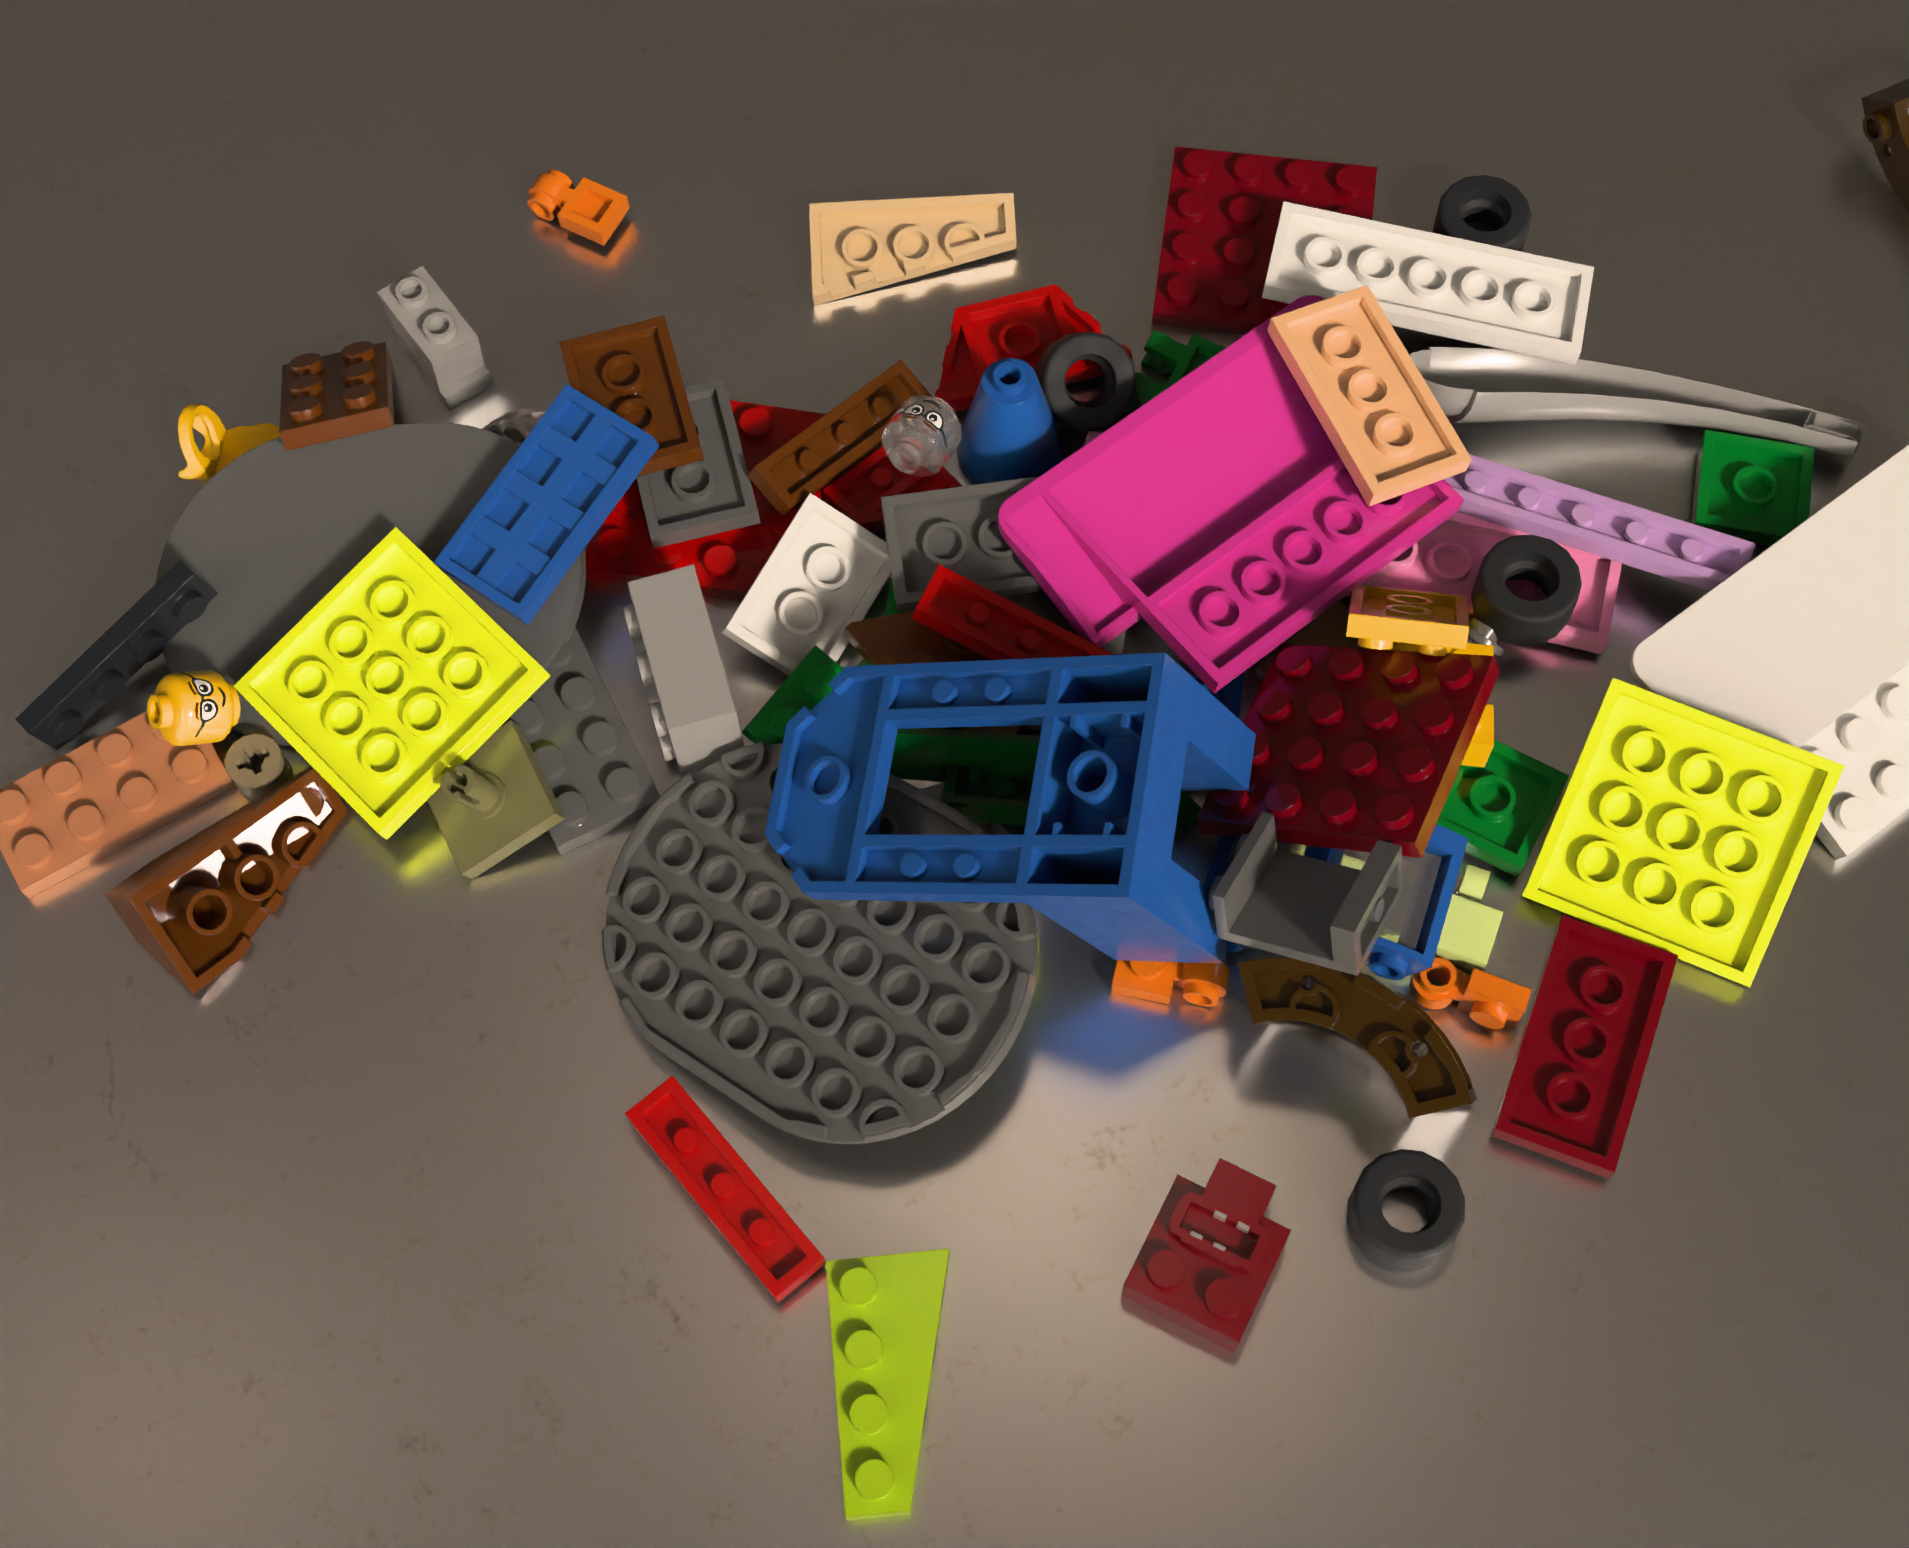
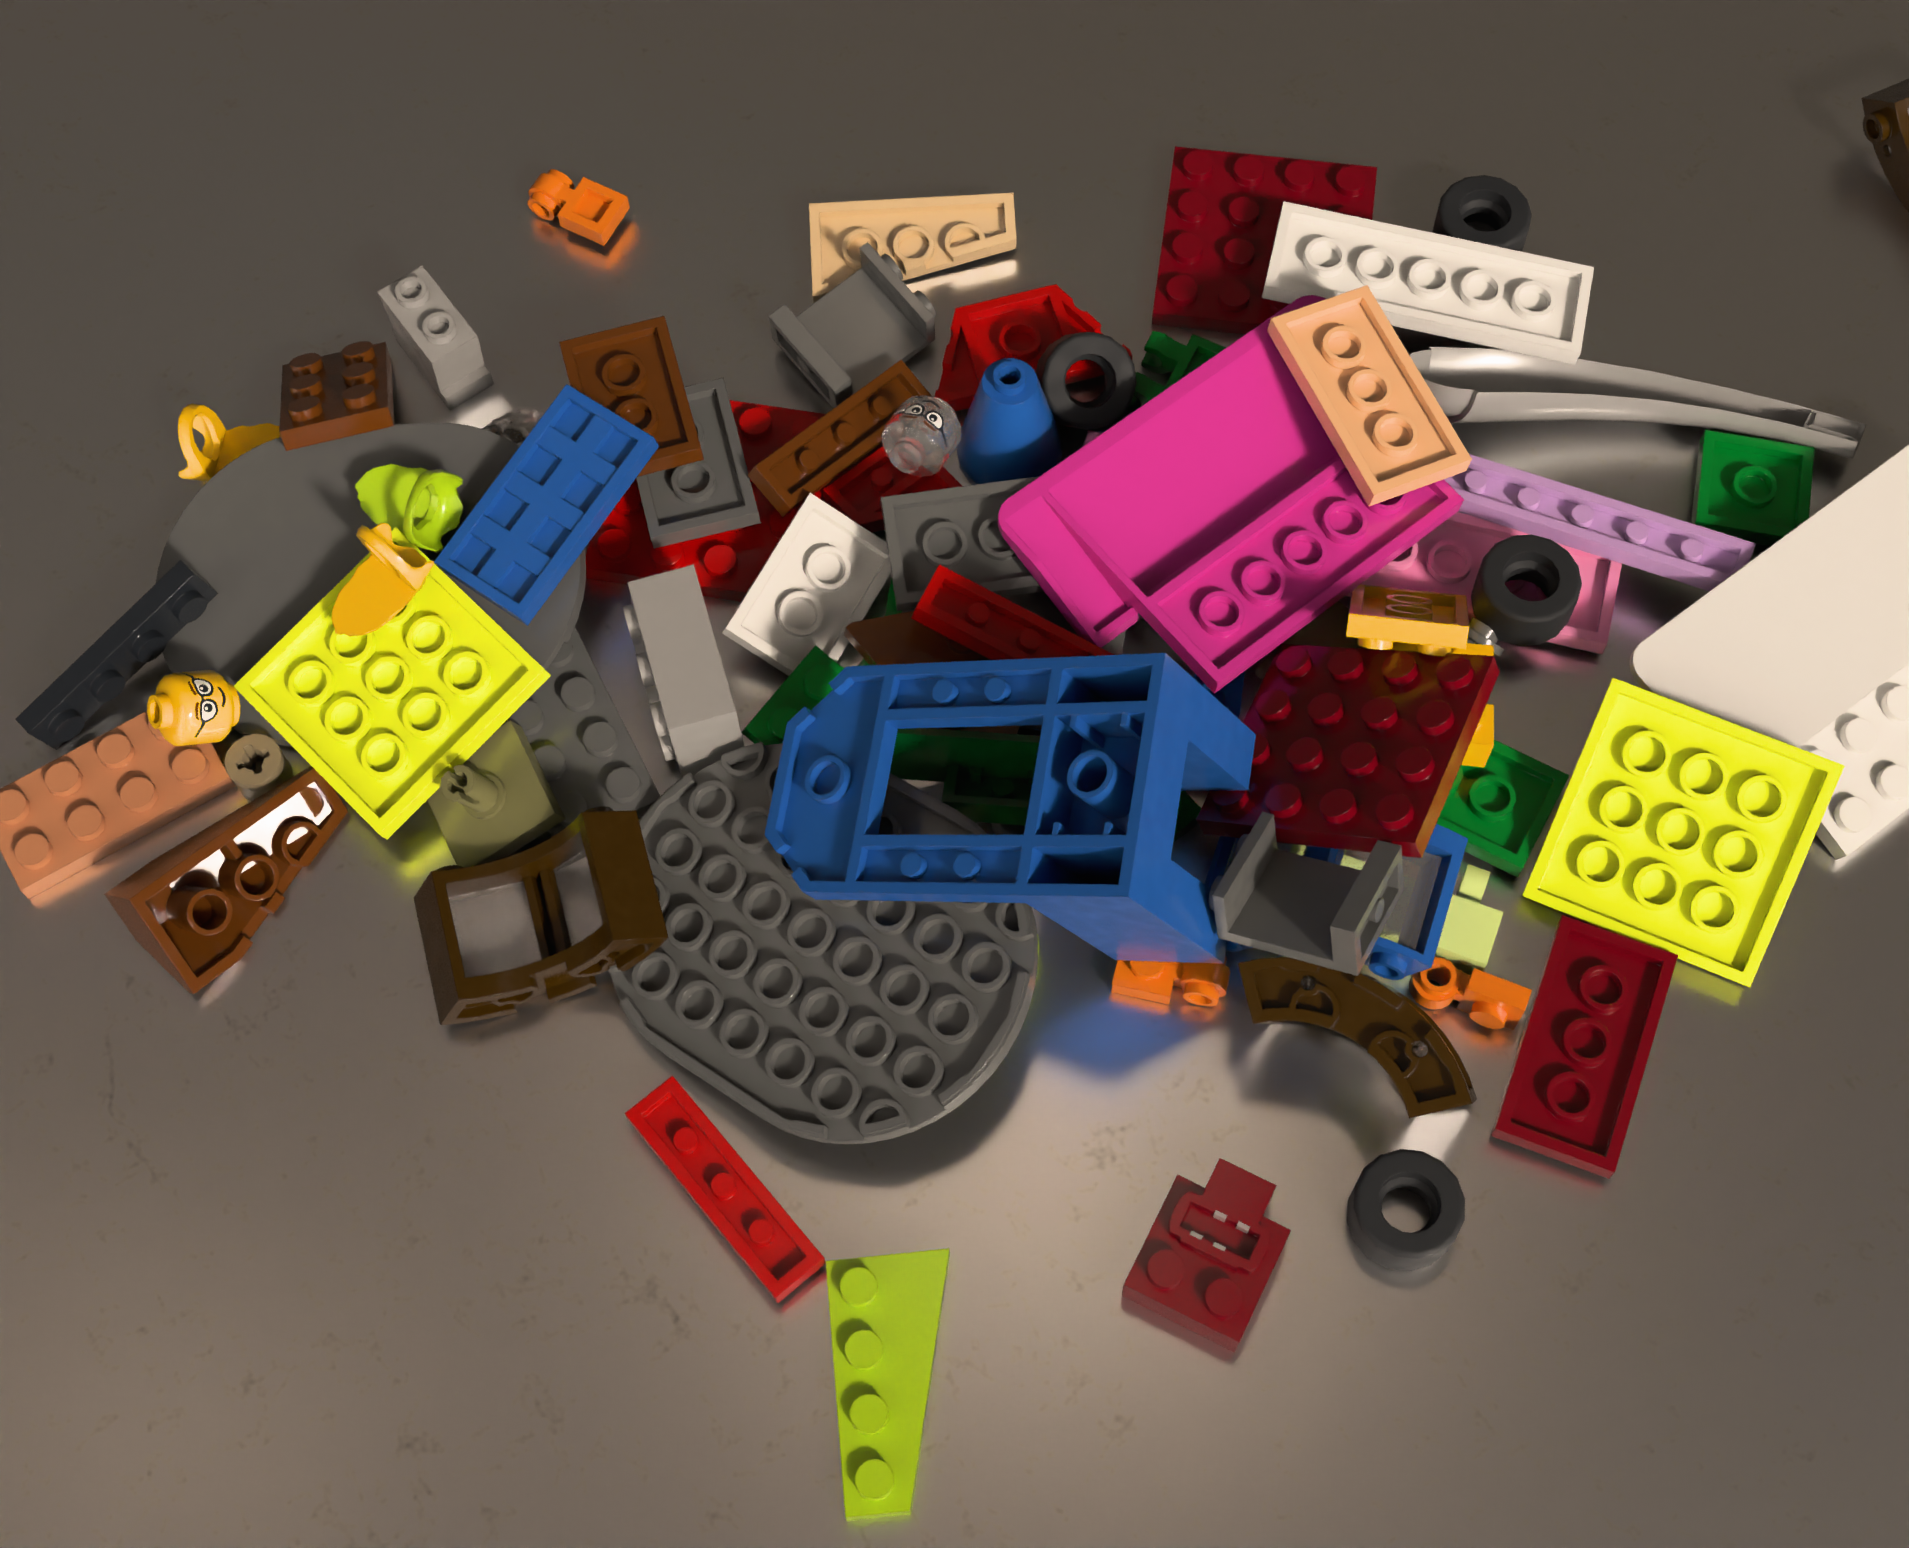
(379, 584): none -> yellow piece
(414, 500): none -> lime piece
(540, 918): none -> dark brown window
(856, 328): none -> dark grey panel

